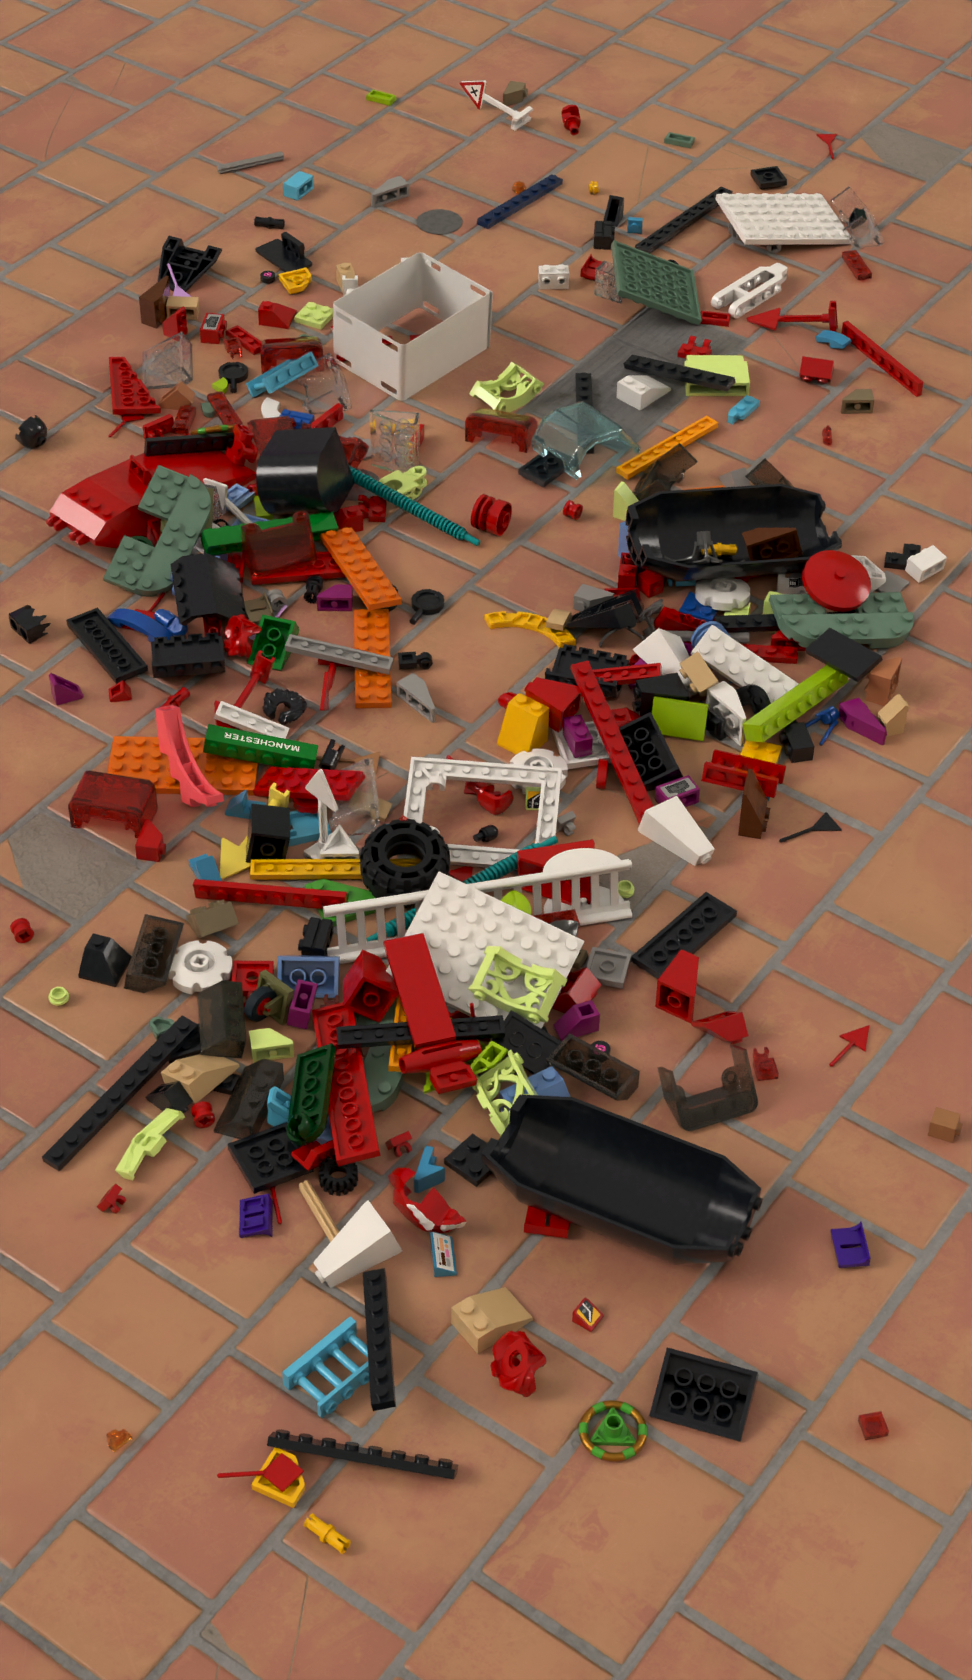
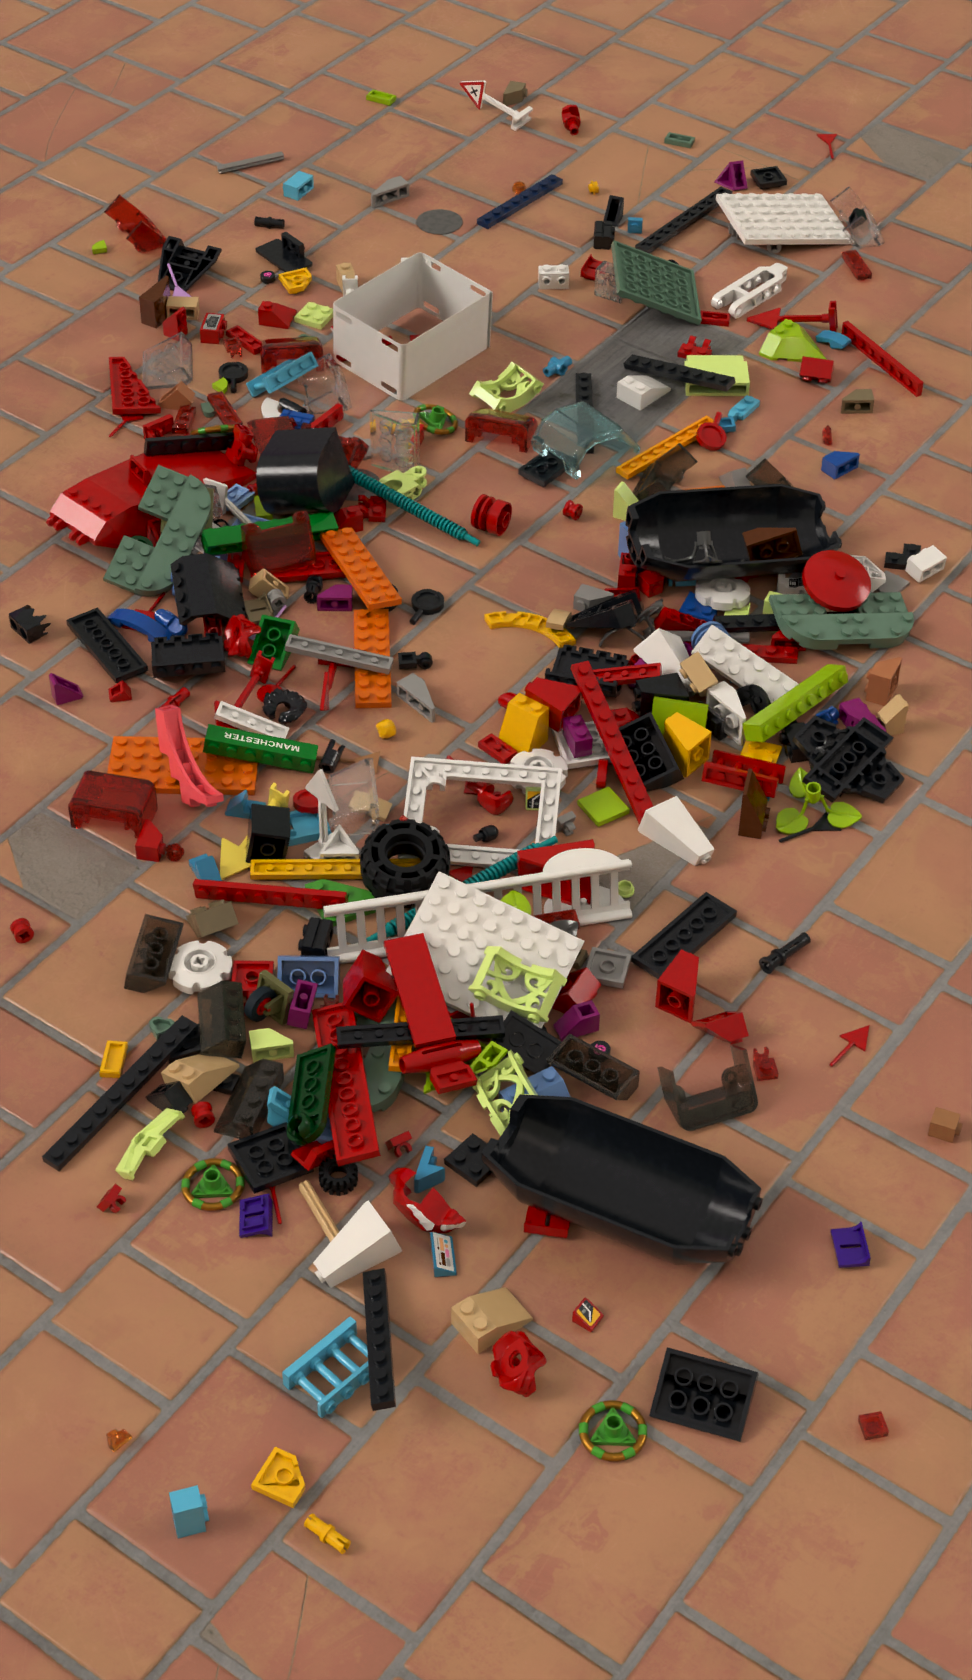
(32, 432): black cylinder -> none
(58, 996): yellowish green plate -> none
(99, 247): none -> lime tile
(103, 961): black slope -> none
(113, 1059): none -> yellow tile
(141, 229): none -> clear red windscreen
(174, 856): none -> clear red plate
(189, 1511): none -> medium azure brick
(212, 1184): none -> bright green piece
(265, 582): none -> tan slope
(271, 687): none -> red piece
(280, 1472): red piece -> none
(292, 406): none -> black hinge
(341, 782): red plate -> none
(373, 1455): black plate -> none
(386, 728): none -> yellow piece
(436, 419): none -> bright green piece
(497, 748): none -> red plate
(557, 366): none -> dark azure axle
(603, 806): none -> lime tile
(682, 787): brick -> none
(687, 742): none -> yellow slope
(711, 435): none -> red piece
(722, 549): yellow pin -> none
(728, 424): none -> dark azure plate
(733, 176): none -> magenta slope
(779, 956): none -> black pin
(789, 342): none -> lime wedge
(791, 821): none -> lime plant
(839, 463): none -> blue slope
(843, 654): black tile -> none
(848, 759): none -> black plate

